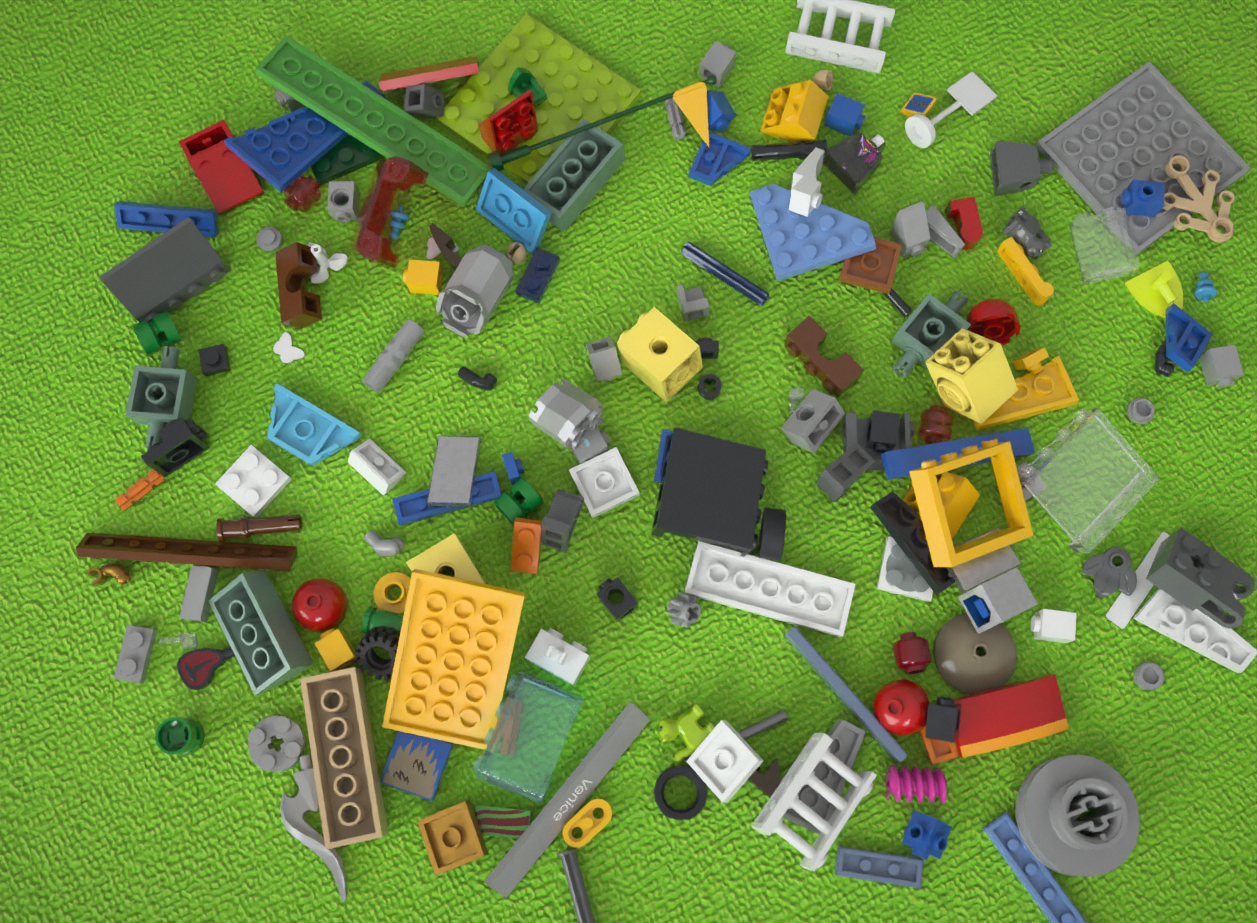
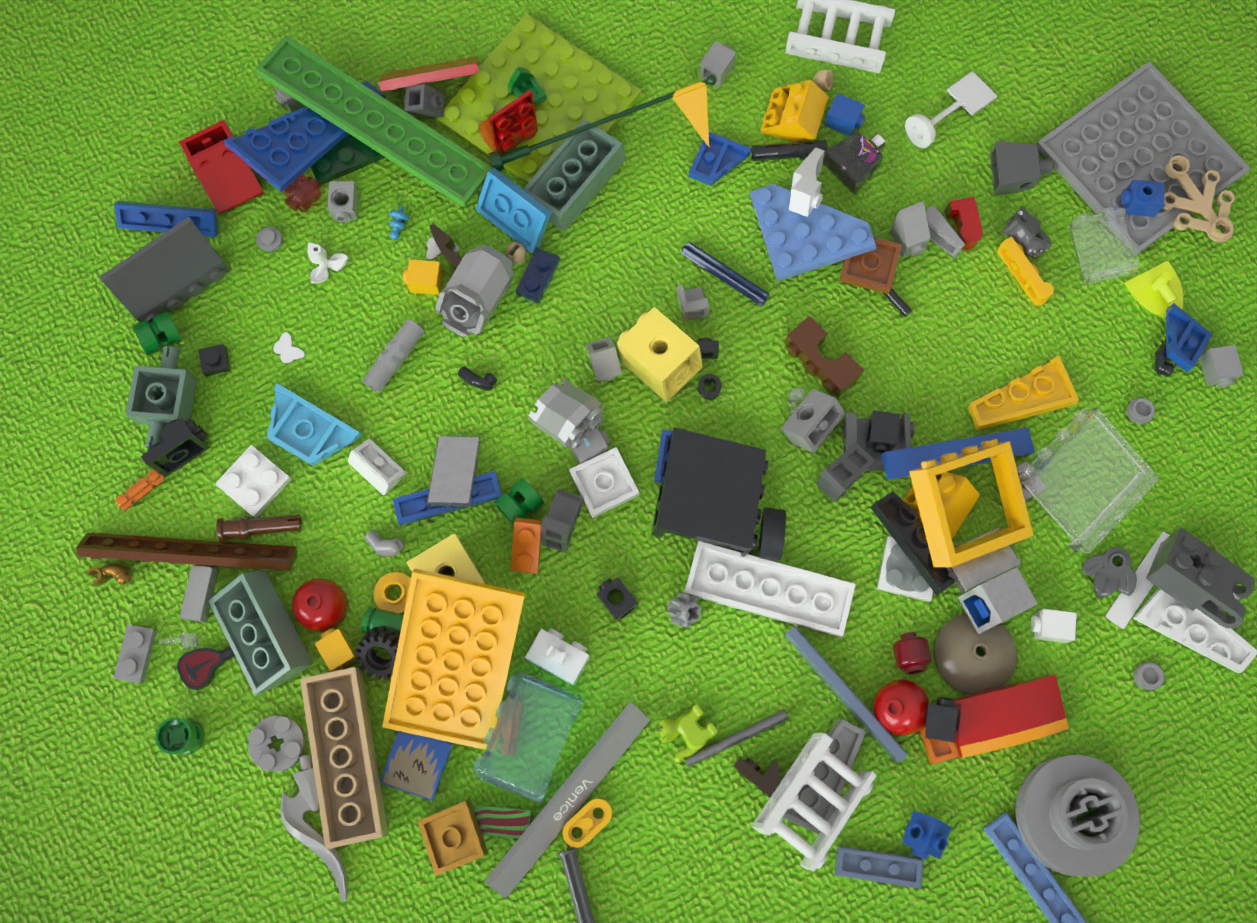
(294, 267): reddish brown arch -> none
(388, 176): clear red windscreen -> none
(513, 467): blue plate -> none
(667, 809): black tyre -> none
(675, 119): light grey axle -> none
(719, 111): blue brick -> none
(724, 761): white plate -> none
(916, 784): dark pink piece -> none
(919, 104): slope -> none
(928, 317): sand green brick -> none
(936, 425): clear red piece -> none
(972, 375): light yellow brick -> none
(994, 320): red cylinder -> none
(1031, 359): yellow plate -> none
(1205, 289): dark azure hair -> none

